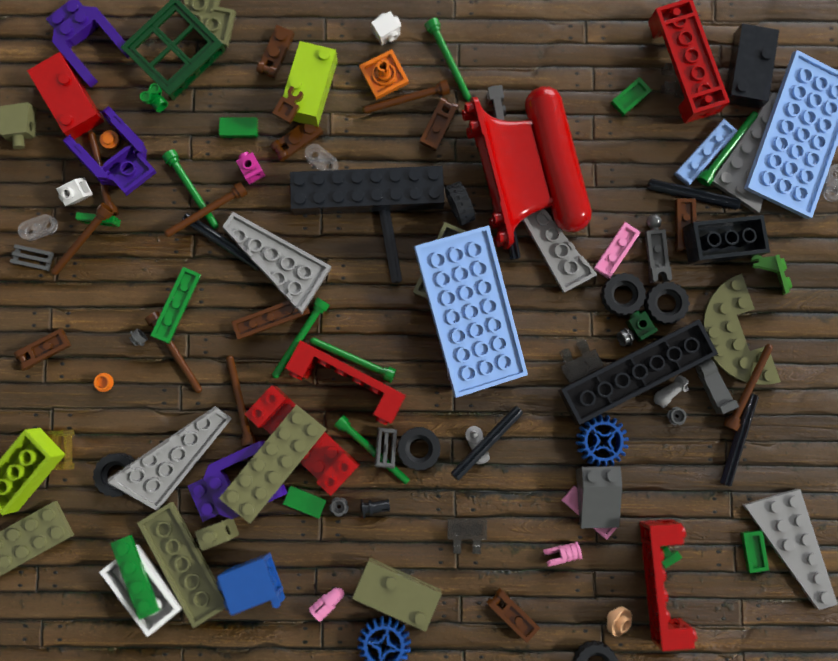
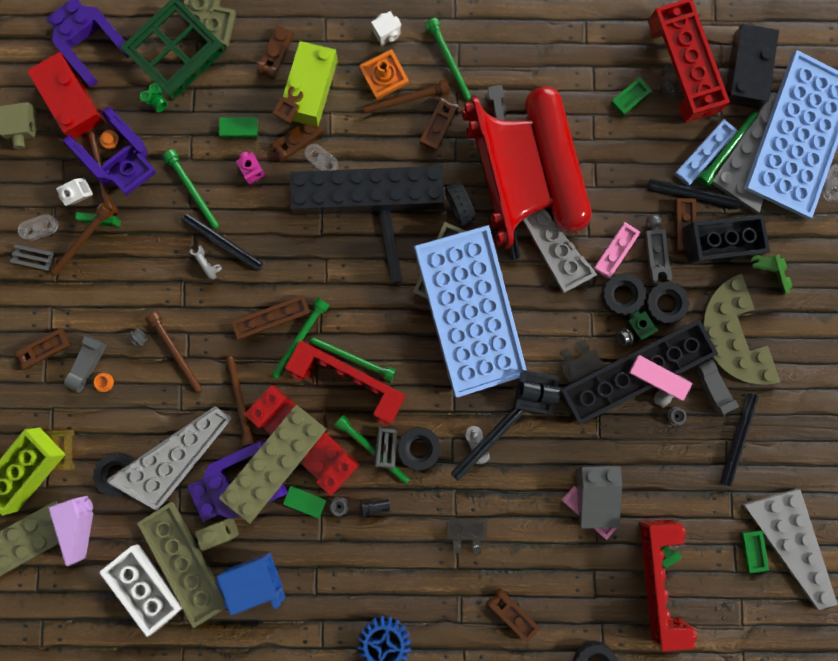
(73, 527): none -> lavender slope
(84, 364): none -> dark grey leg
(135, 577): green plate -> none
(175, 305): green plate -> none
(207, 268): none -> light grey piece
(237, 191): reddish brown piece -> none
(285, 265): light grey wing -> none
(326, 603): bright pink hinge -> none
(397, 594): olive brick -> none
(537, 392): none -> black plate
(567, 553): bright pink hinge -> none
(613, 454): blue gear -> none
(619, 621): light nougat plate -> none
(660, 378): none -> bright pink tile
(733, 421): reddish brown piece -> none

